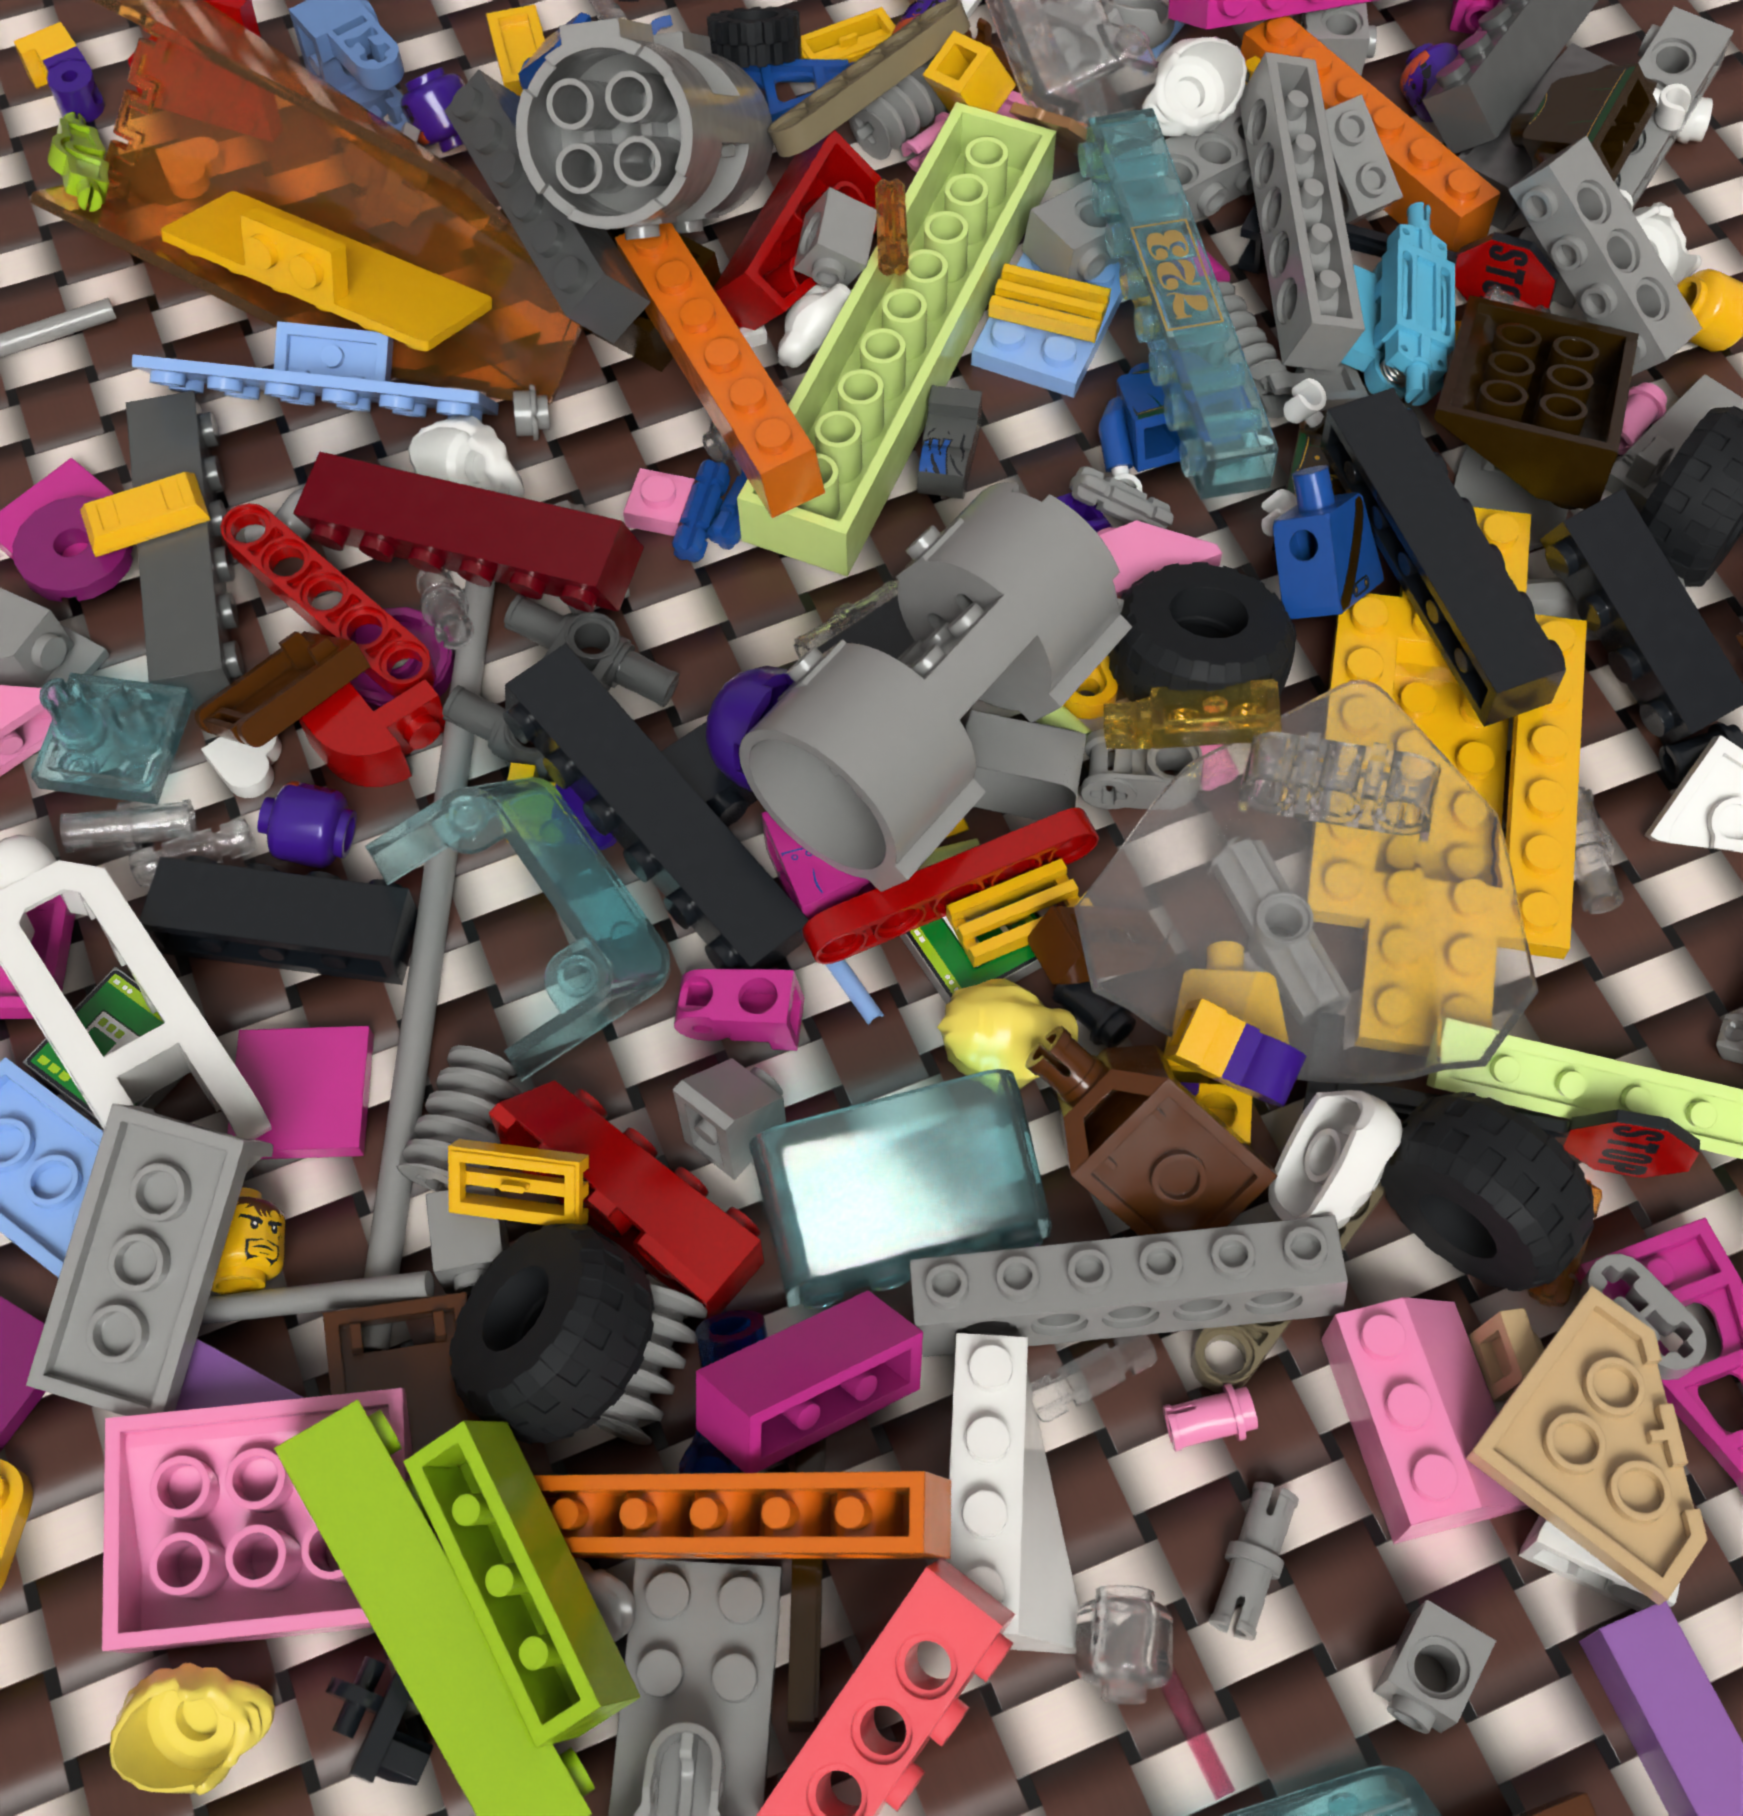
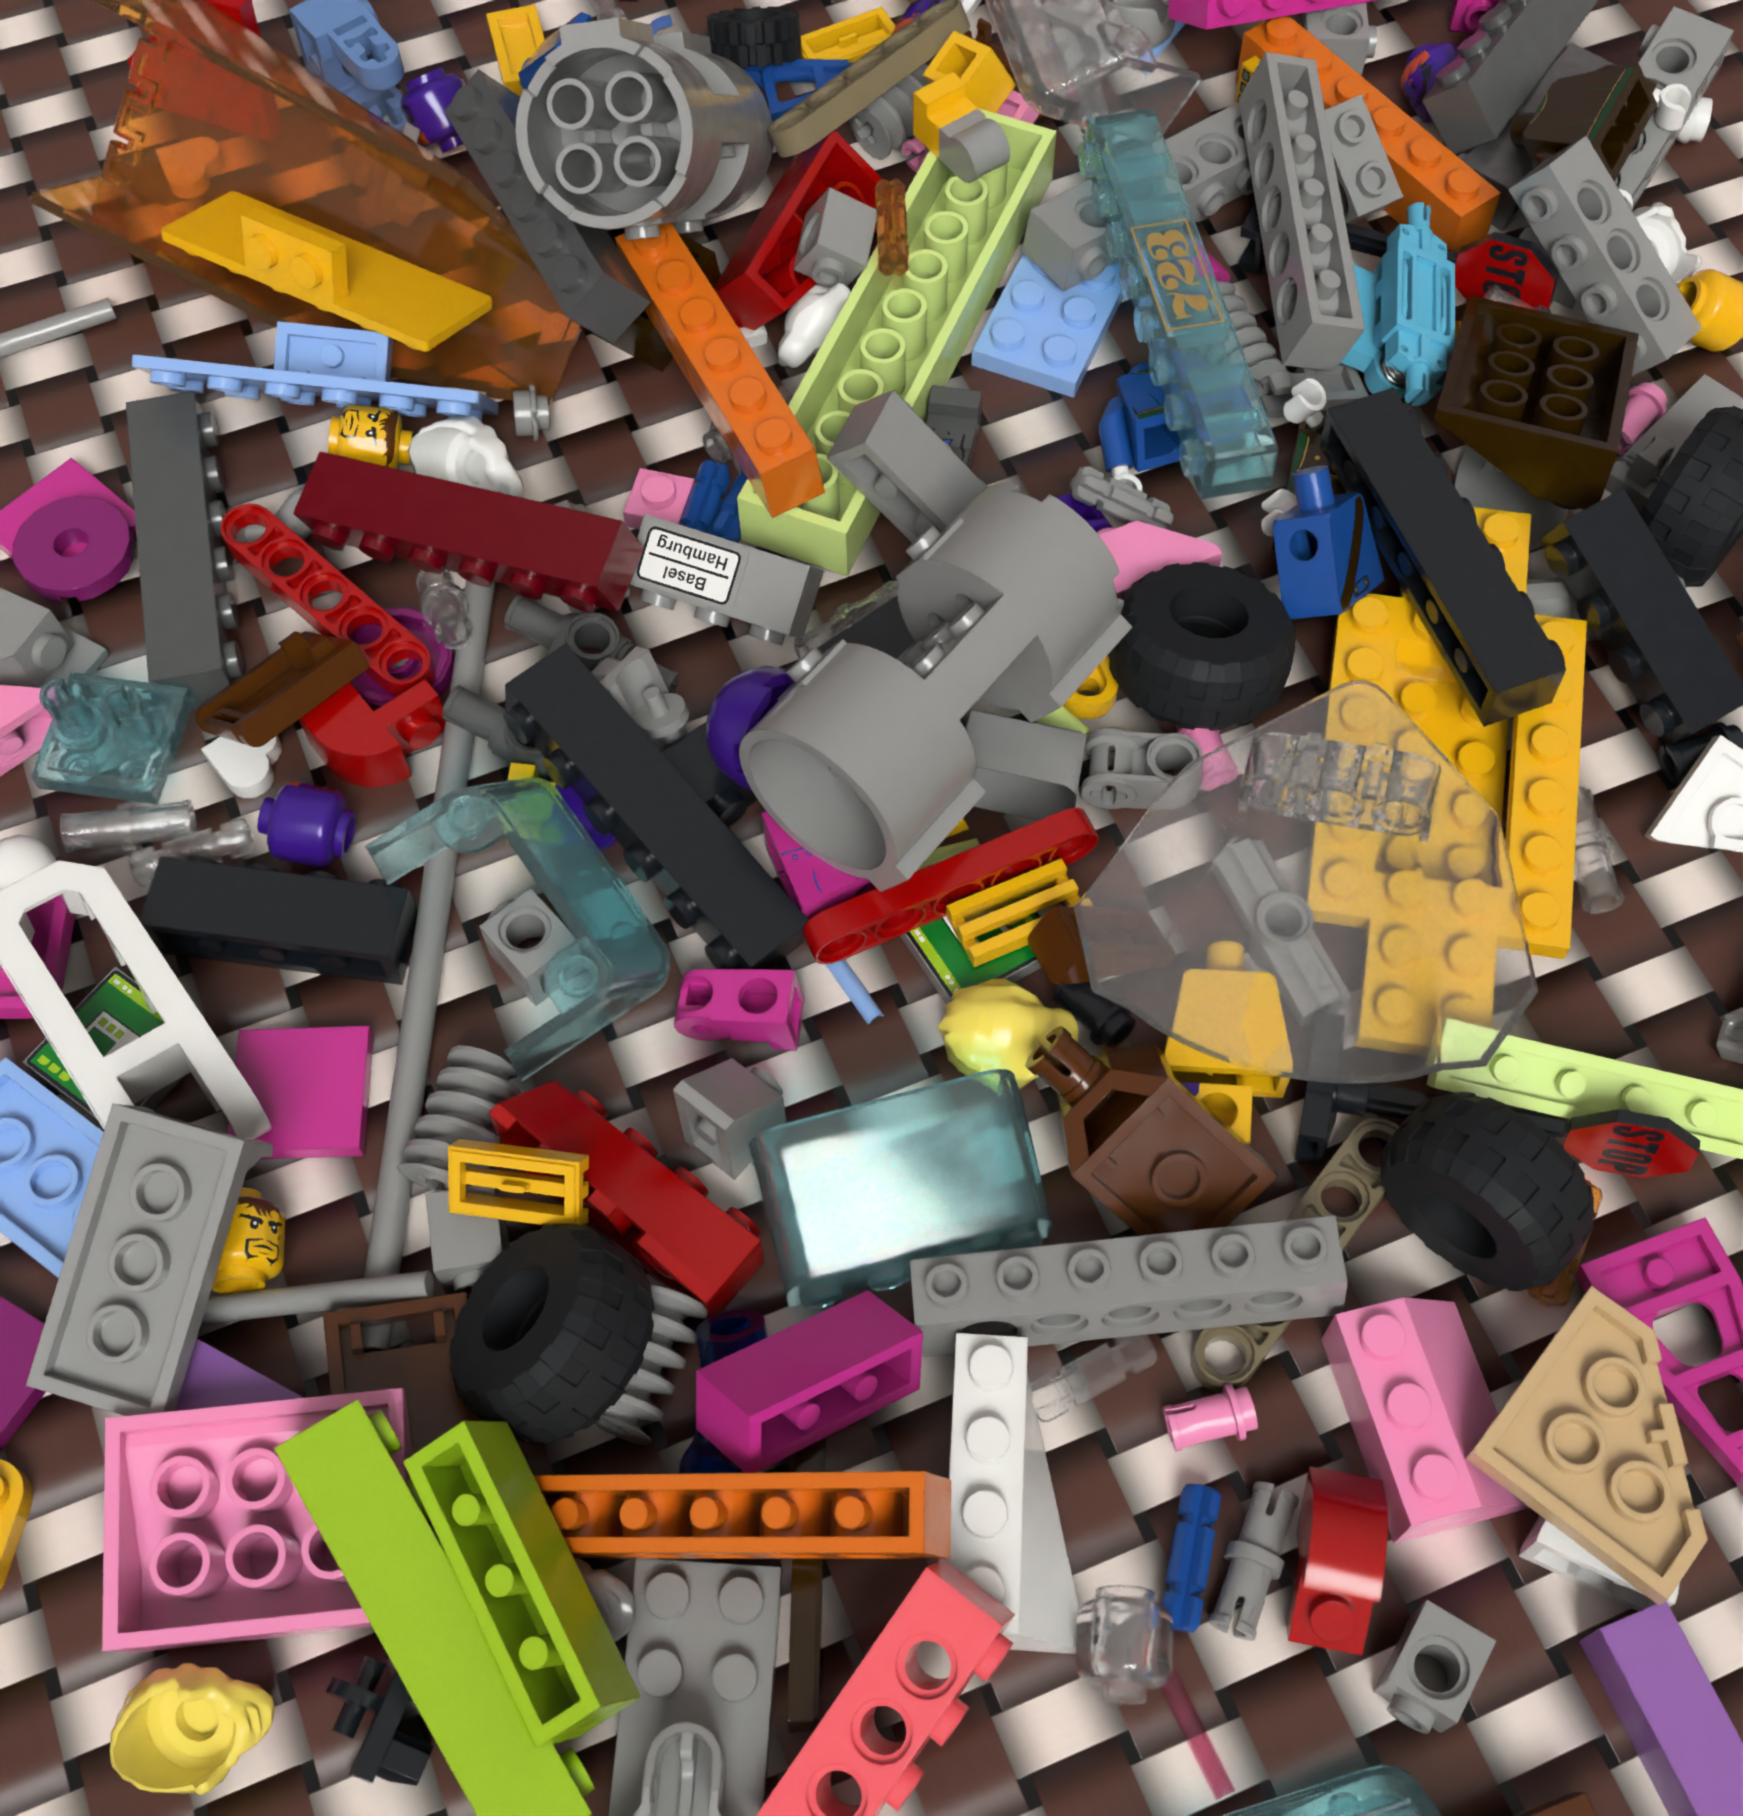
(55, 60): leg -> none
(80, 159): lime piece -> none
(144, 513): yellow tile -> none
(370, 436): none -> yellow head
(515, 922): none -> light grey brick
(644, 696): none -> light grey hips
(724, 580): none -> light grey brick
(903, 466): none -> light grey brick
(958, 129): none -> leg
(1052, 296): yellow tile -> none
(1068, 131): medium nougat piece -> none
(1191, 1555): none -> blue axle
(1194, 717): clear yellow hinge -> none
(1197, 85): white hair -> none
(1234, 1053): leg -> none
(1334, 1156): white piece -> none
(1340, 1562): none -> red brick
(1505, 1351): tan plate -> none
(1654, 1307): light grey beam -> none

